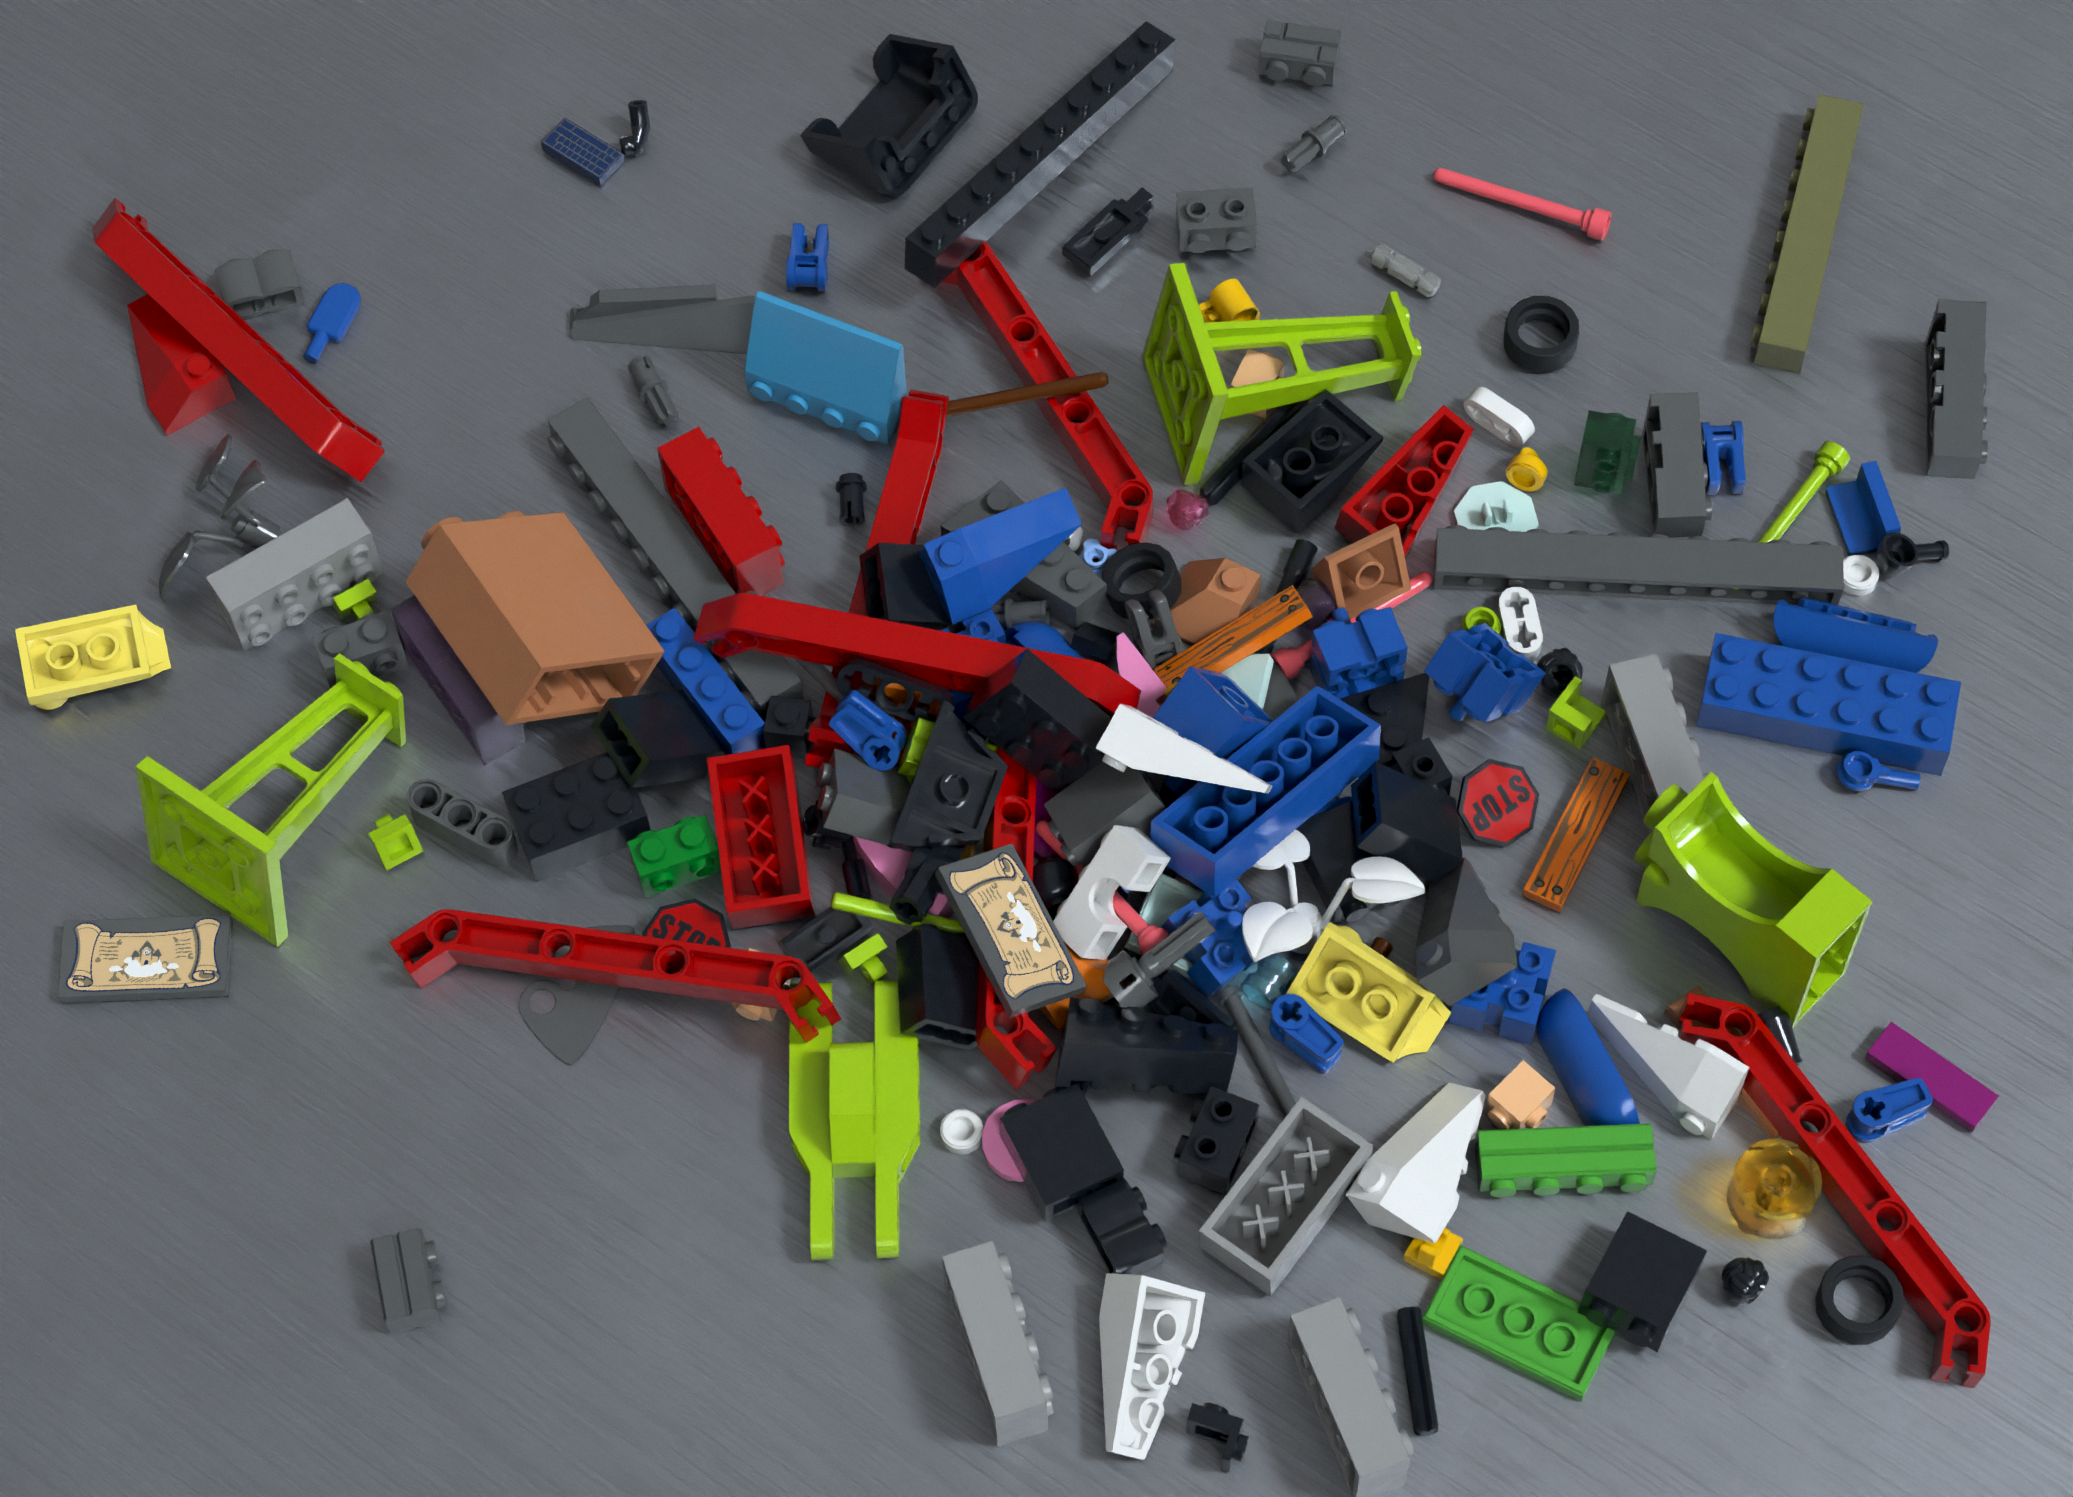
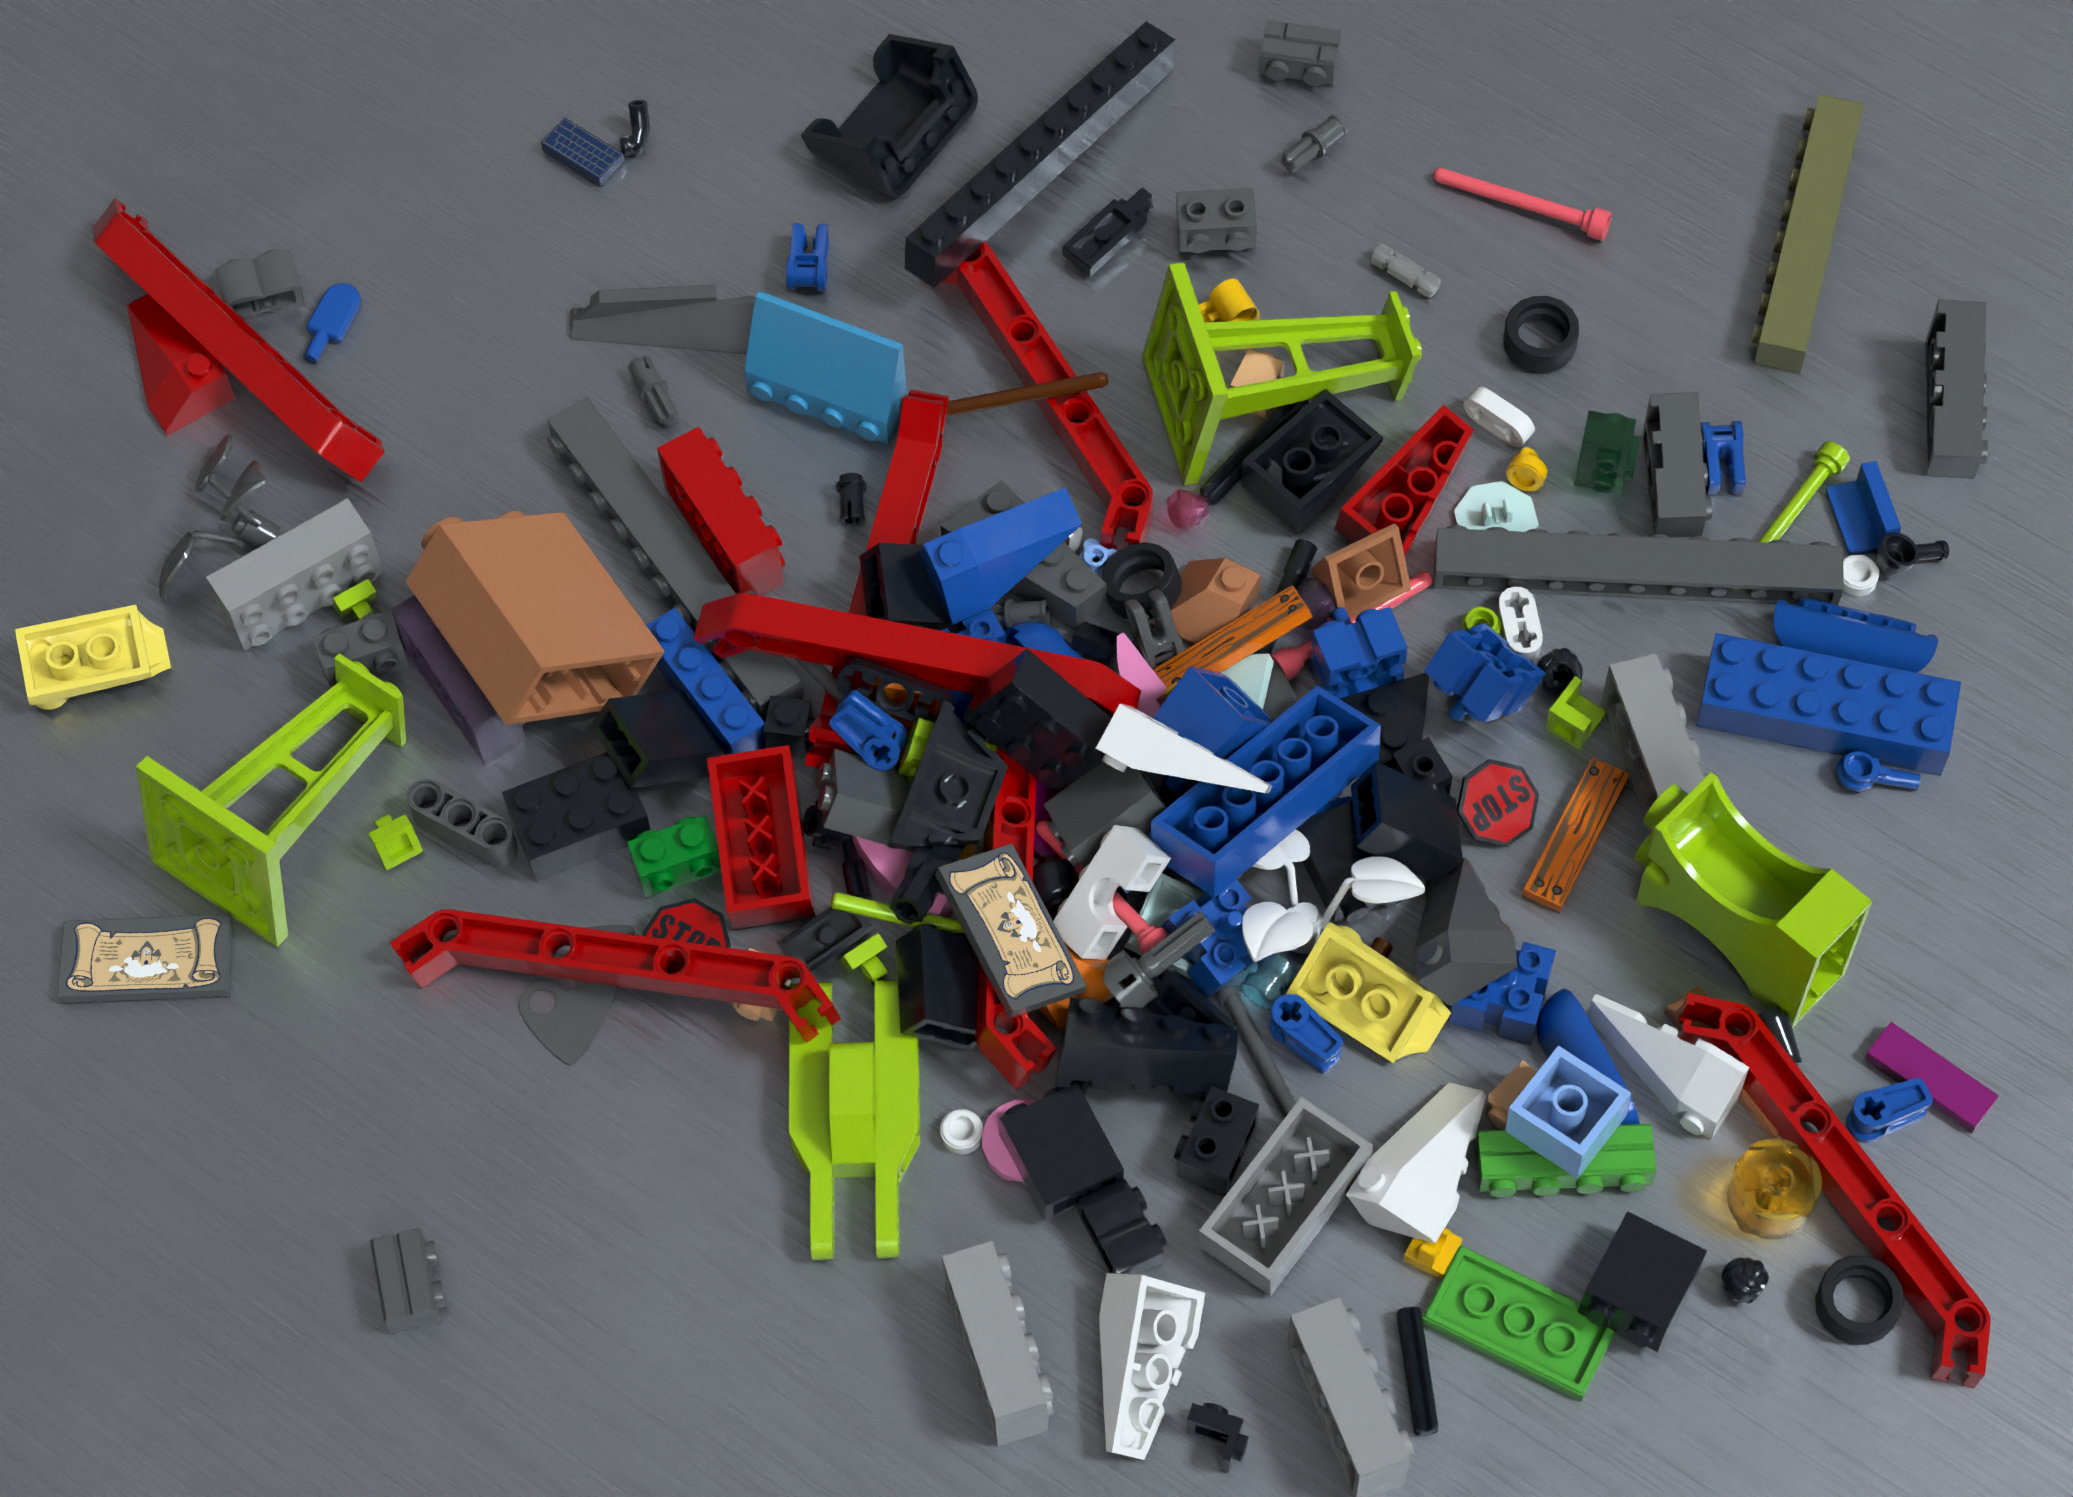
(1567, 1112): none -> light blue brick

